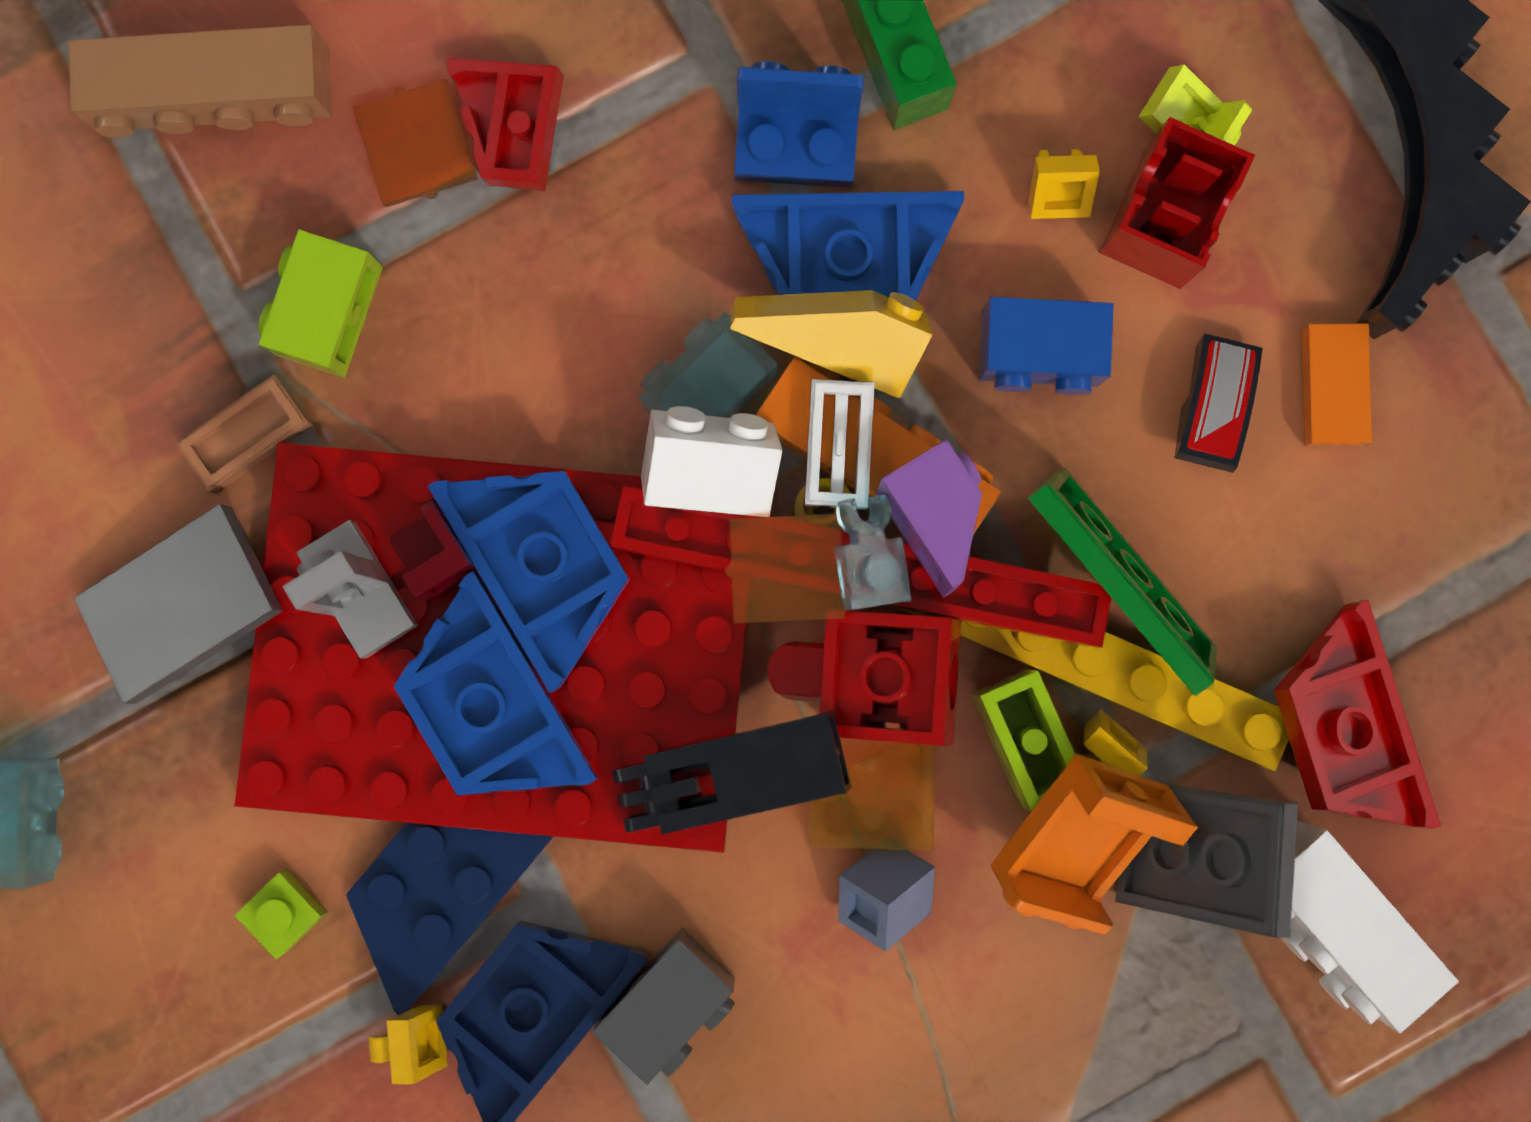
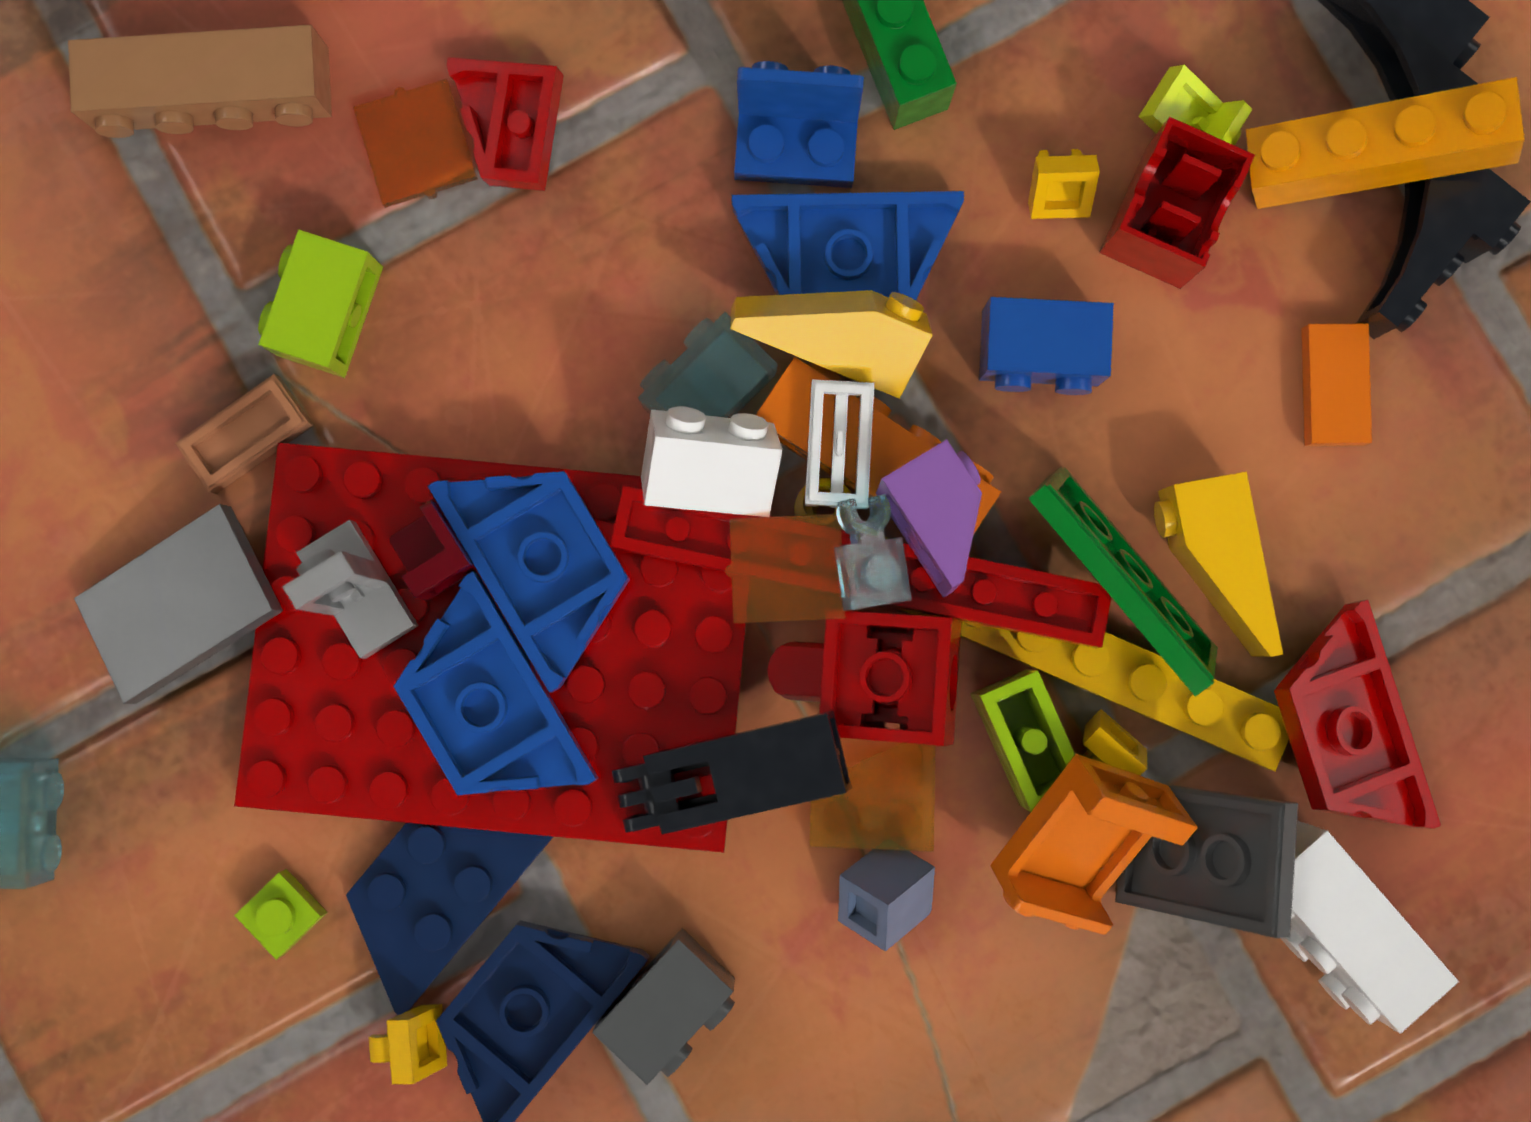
(1219, 403): slope -> none
(1219, 545): none -> yellow slope
(1387, 143): none -> light orange brick

